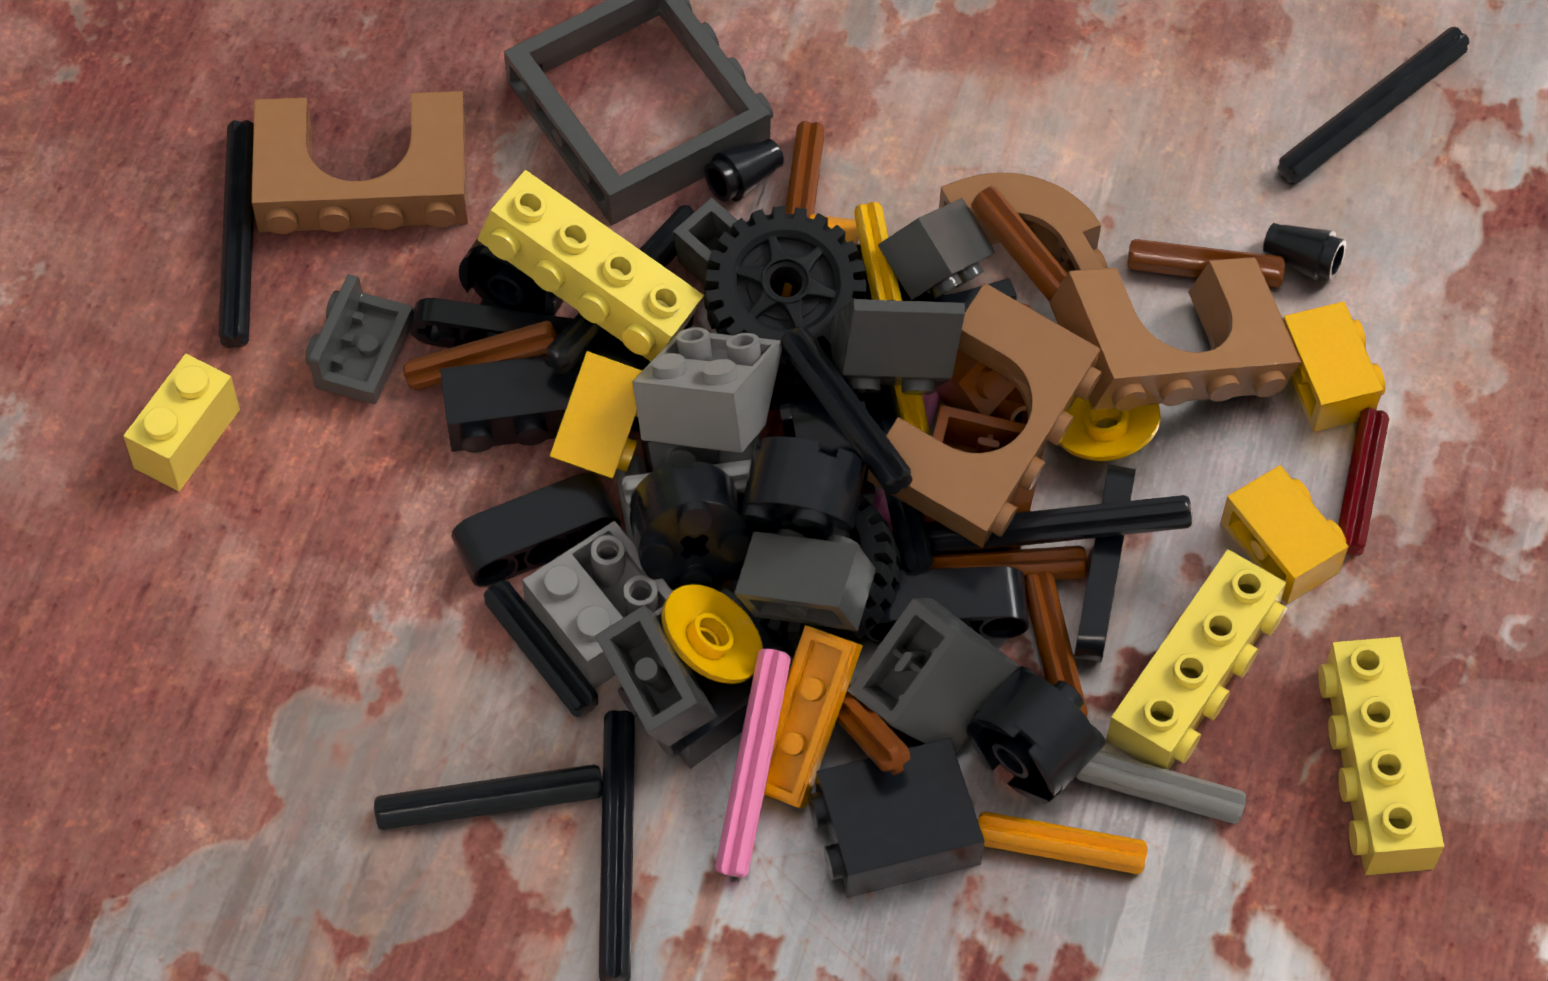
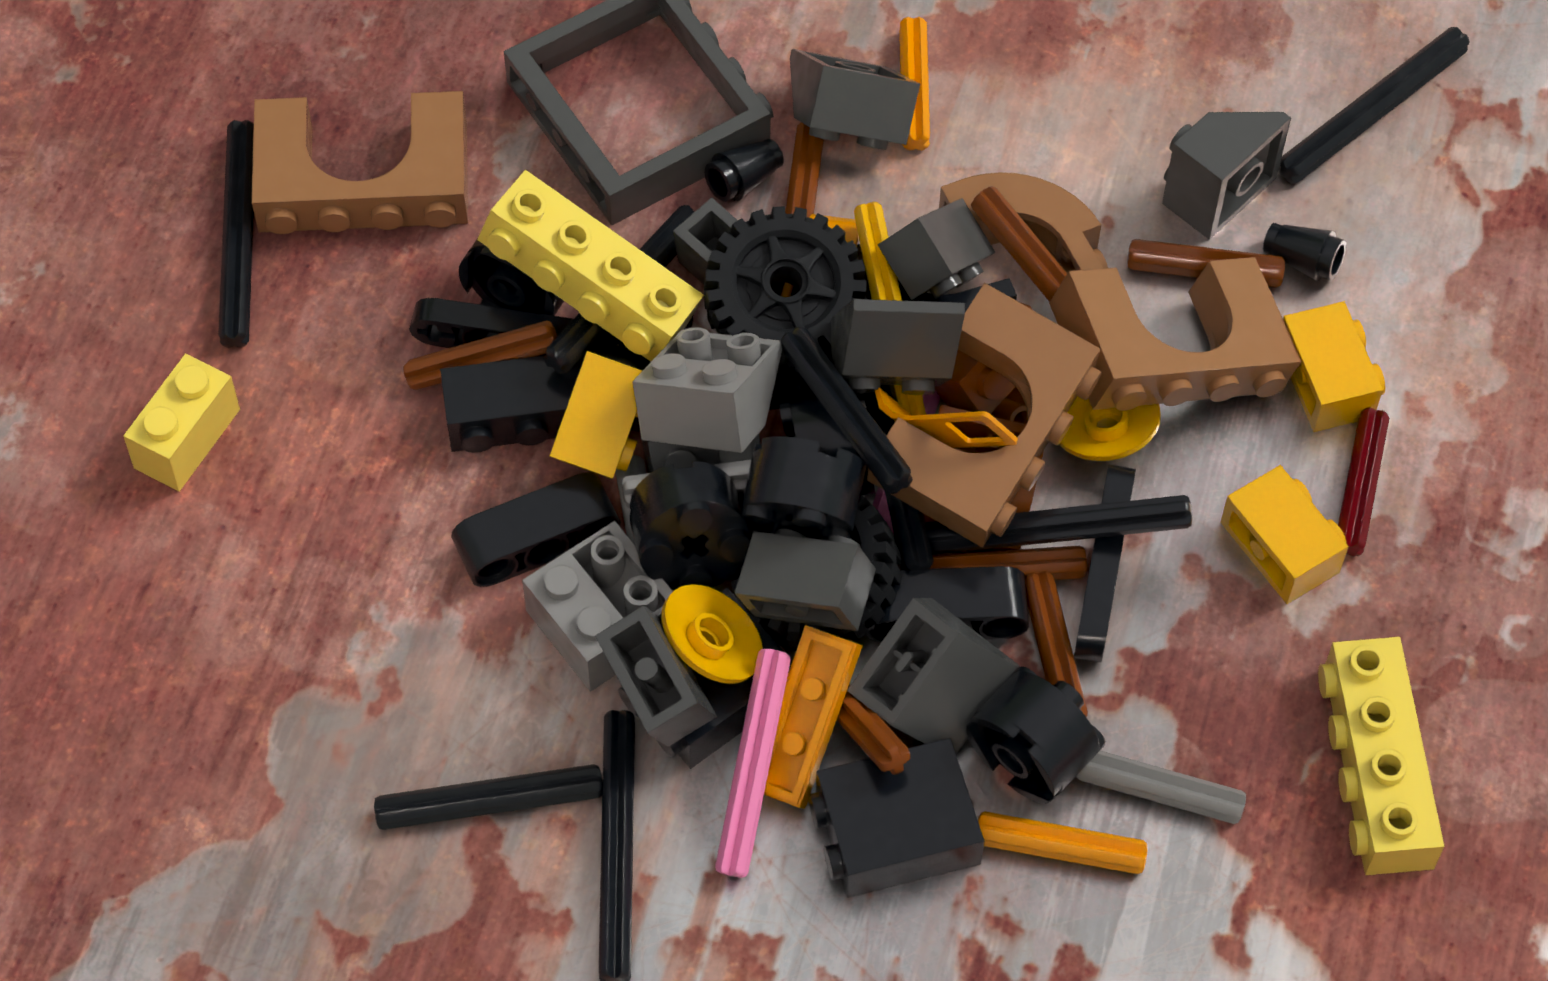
(358, 342): dark grey bracket -> none
(541, 648): black axle -> none
(851, 99): none -> dark grey slope
(915, 66): none -> light orange axle
(942, 429): none -> light orange piece
(1196, 663): light yellow brick -> none
(1223, 166): none -> dark grey slope

